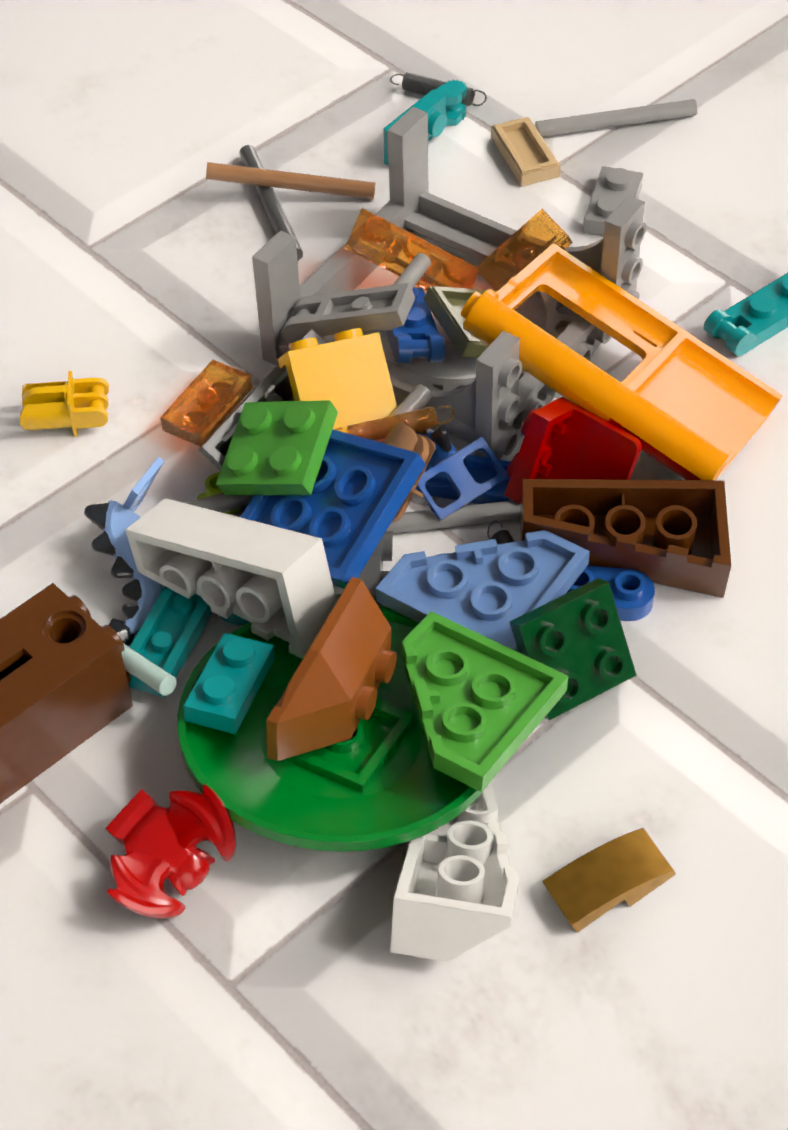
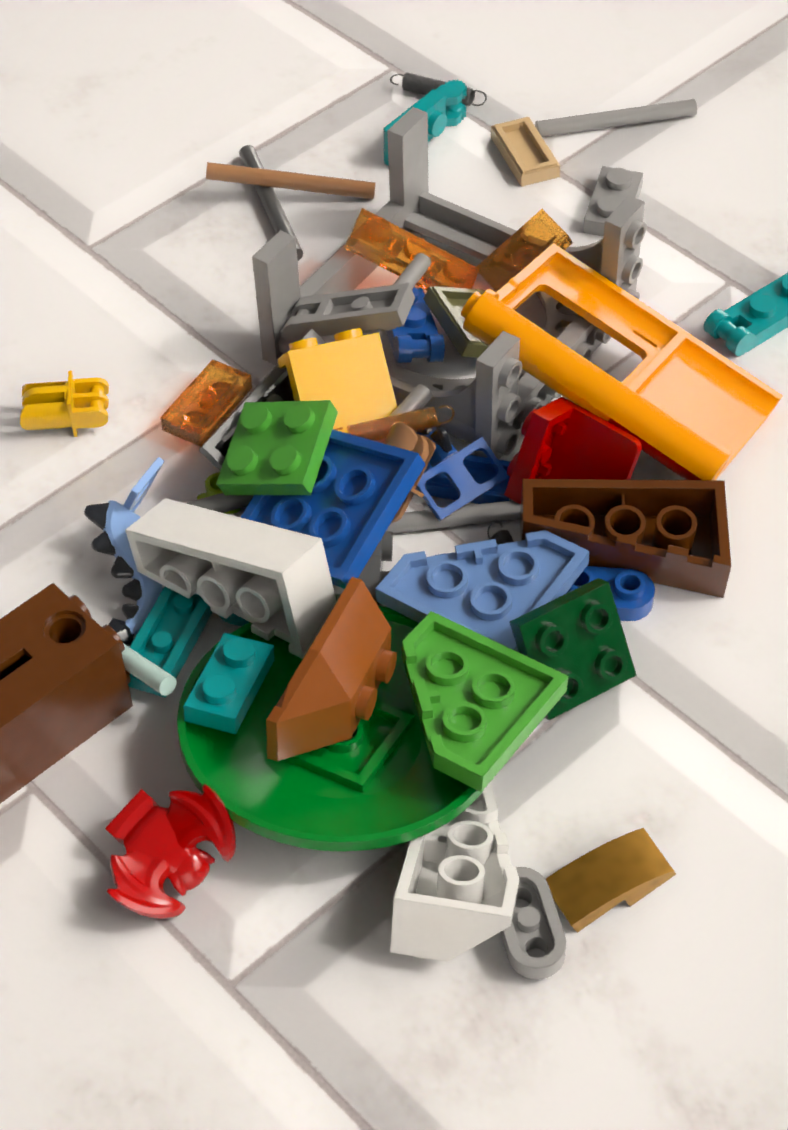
(533, 928): none -> light grey plate

